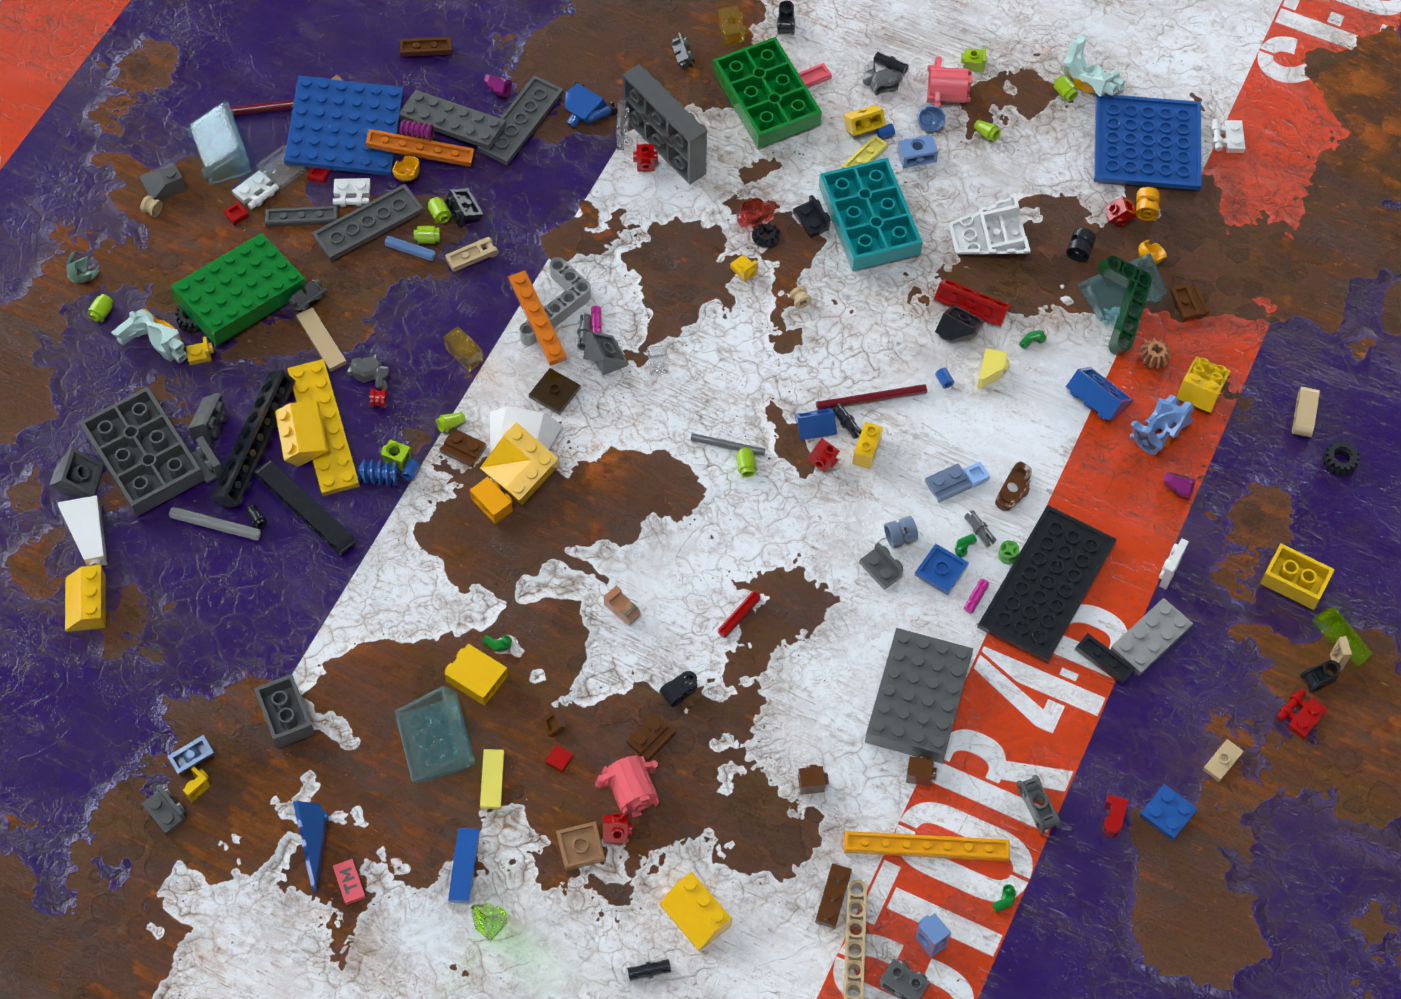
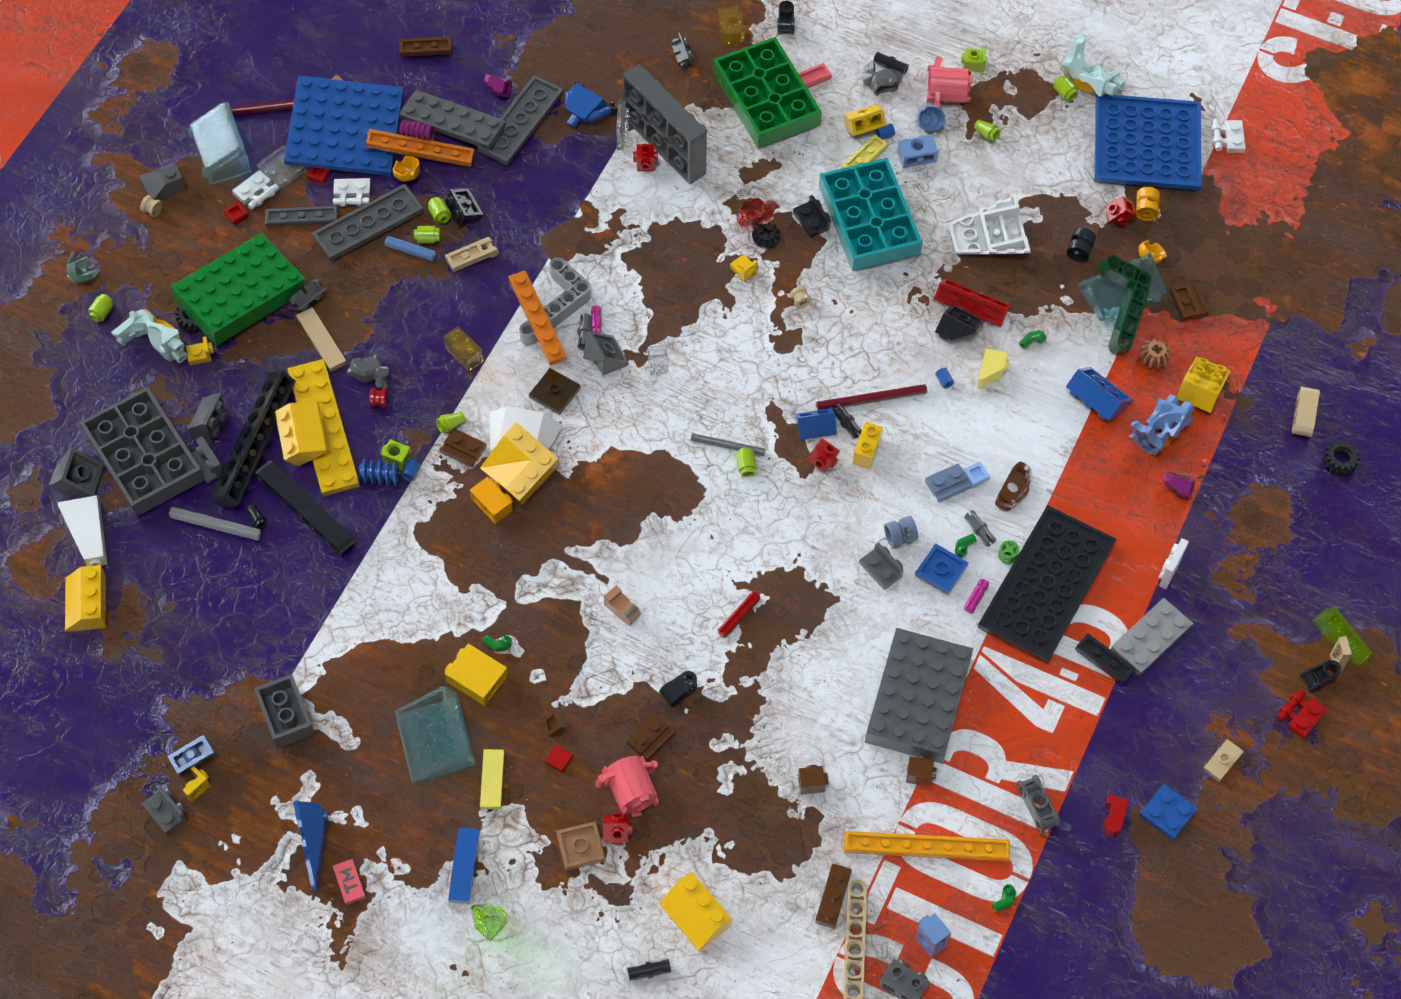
(1297, 576): yellow brick -> none

